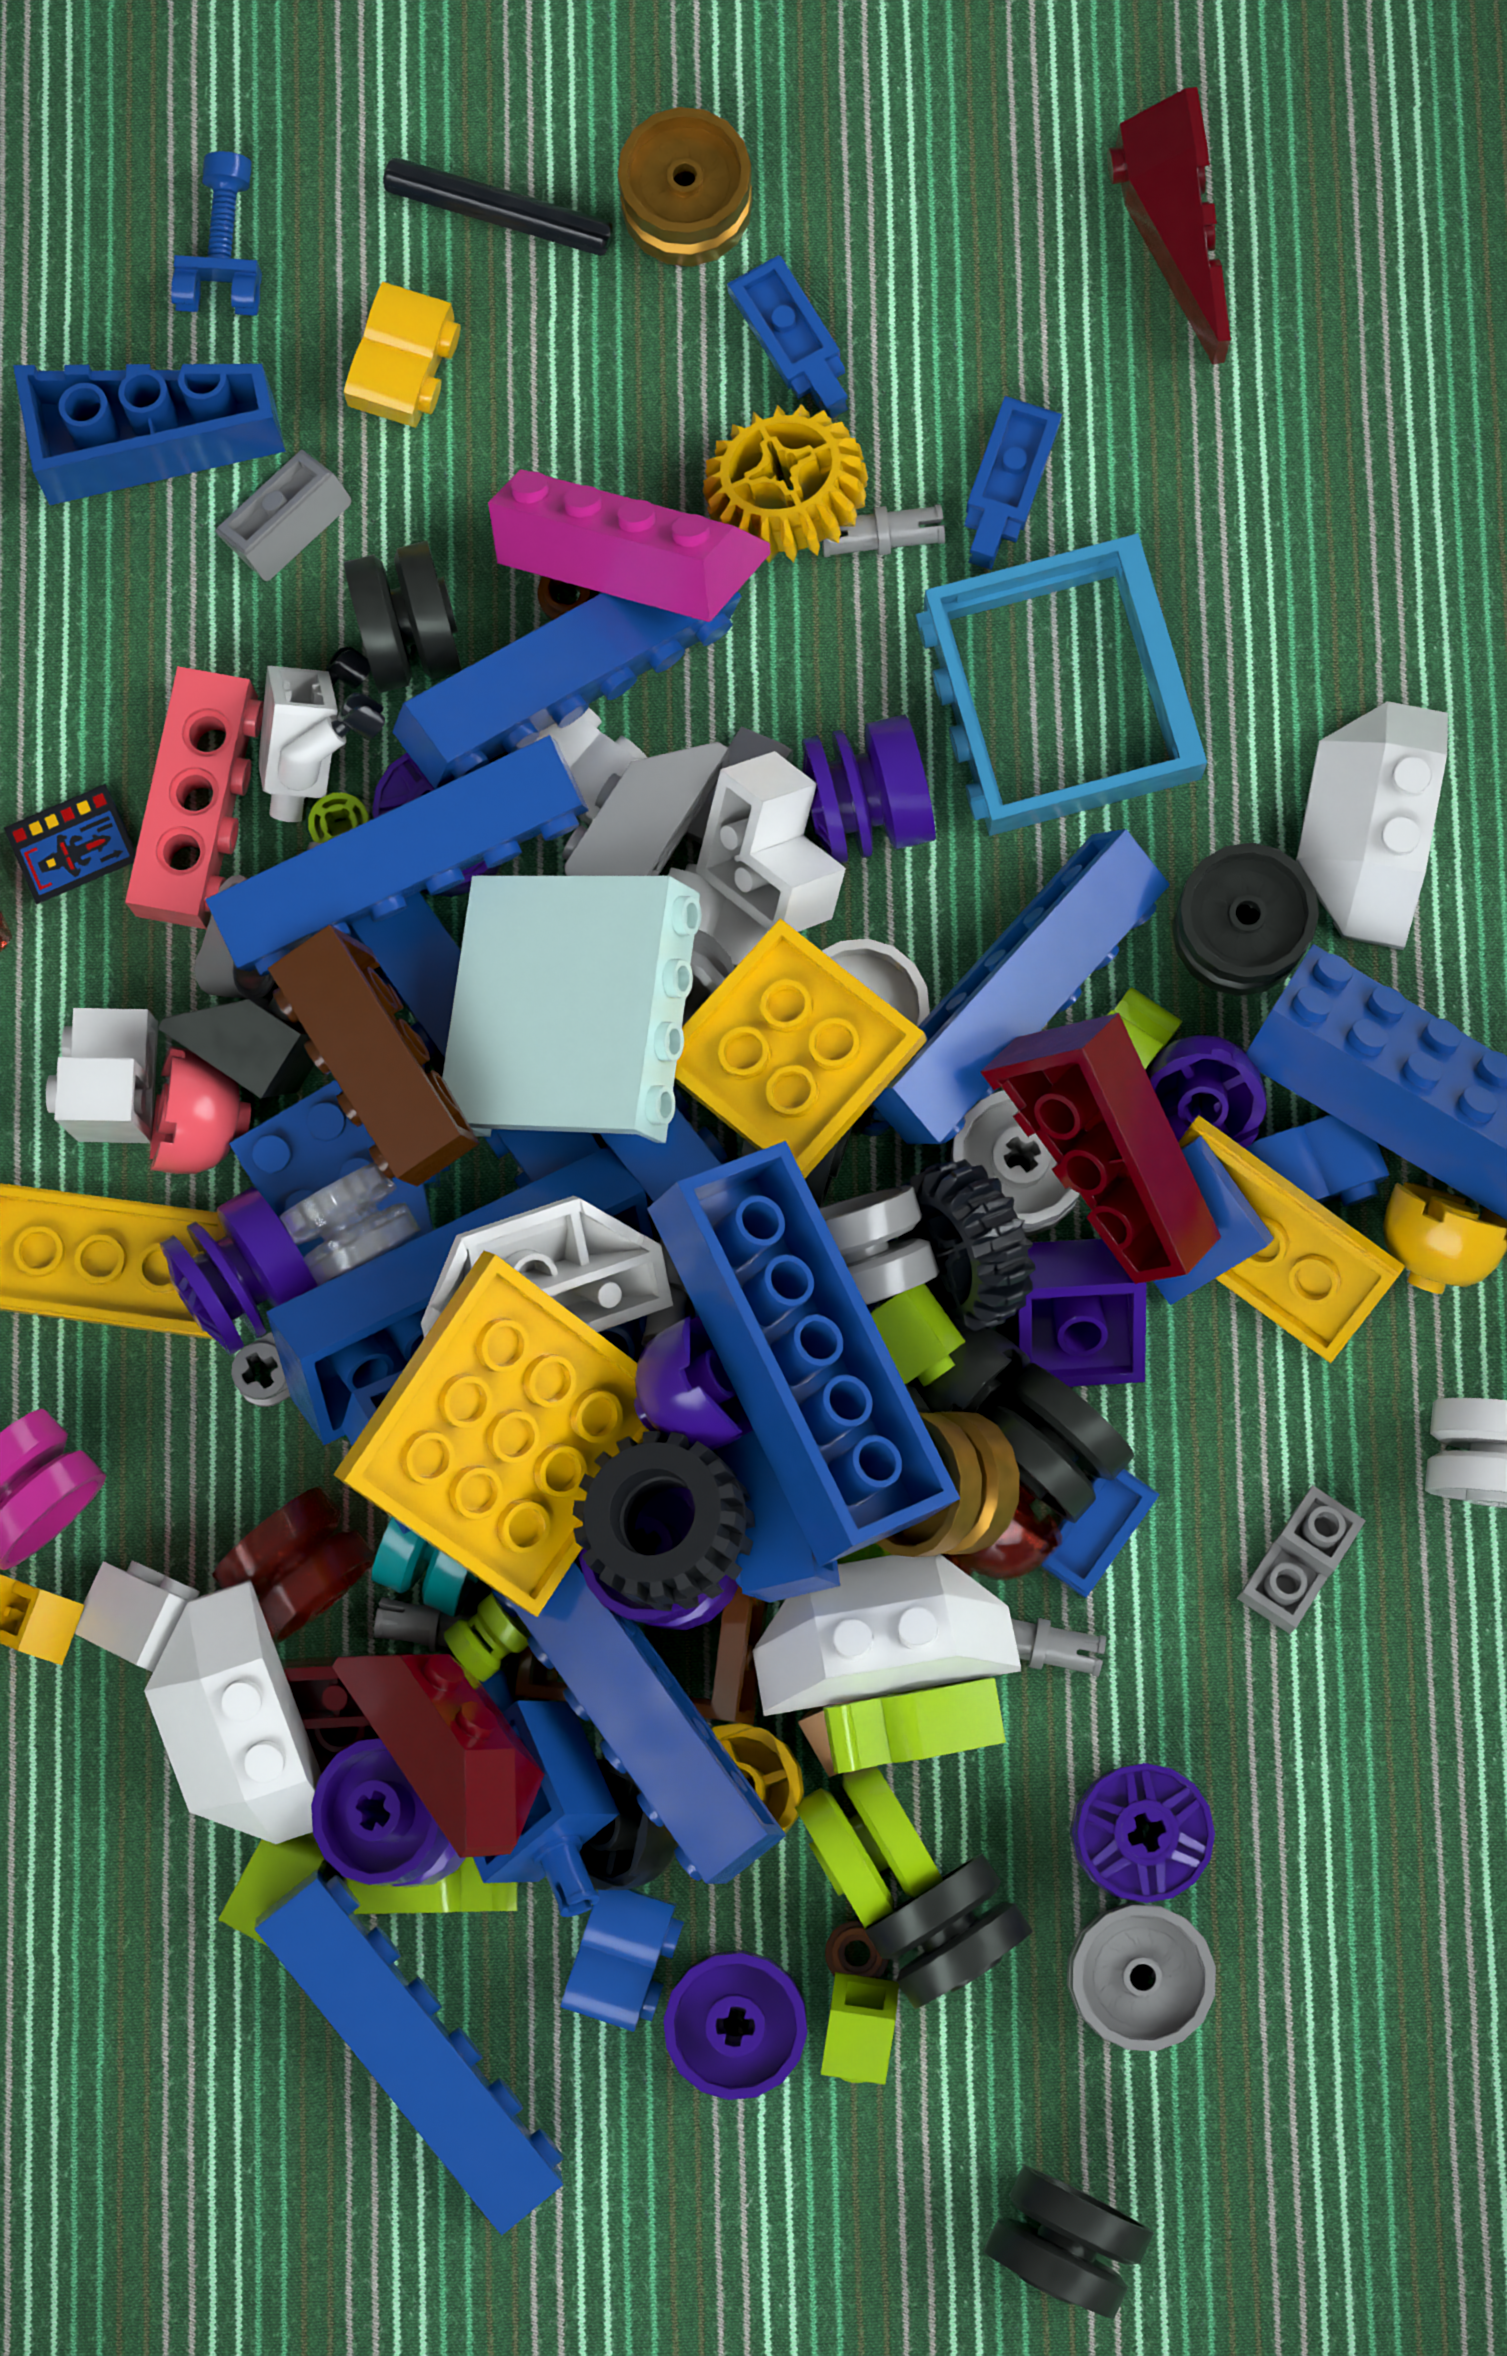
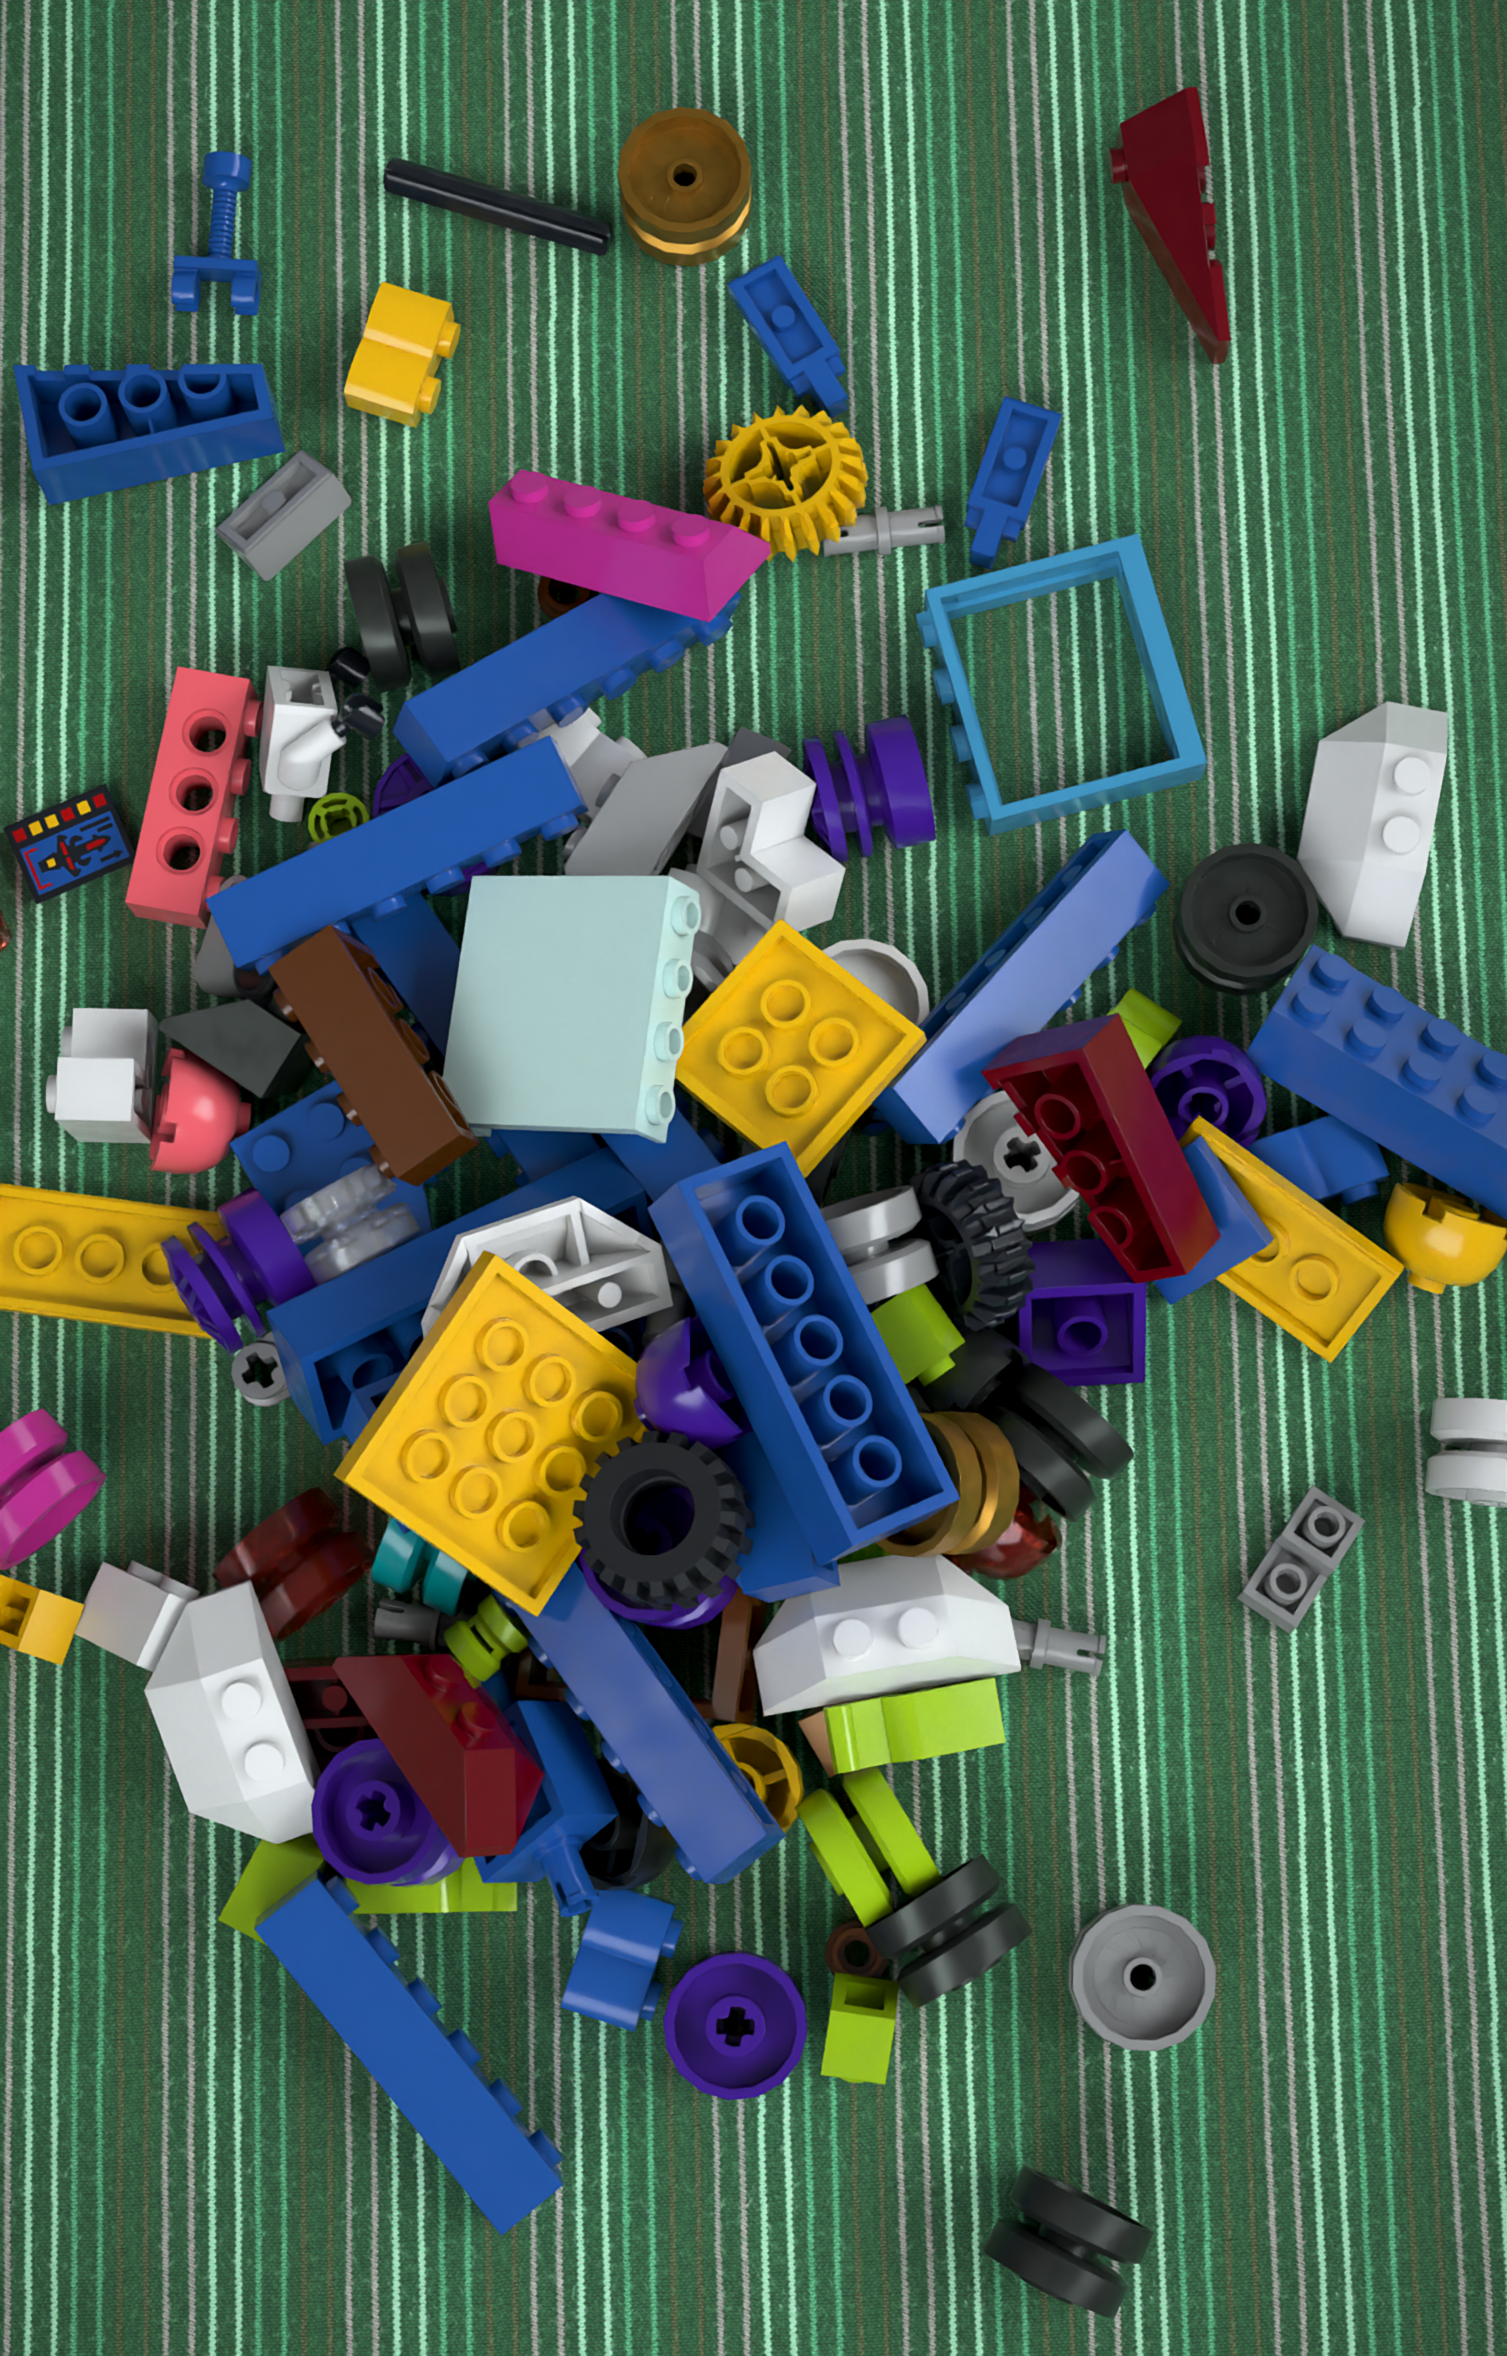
(1100, 1532): blue tile -> none
(1107, 1815): dark purple wheel -> none

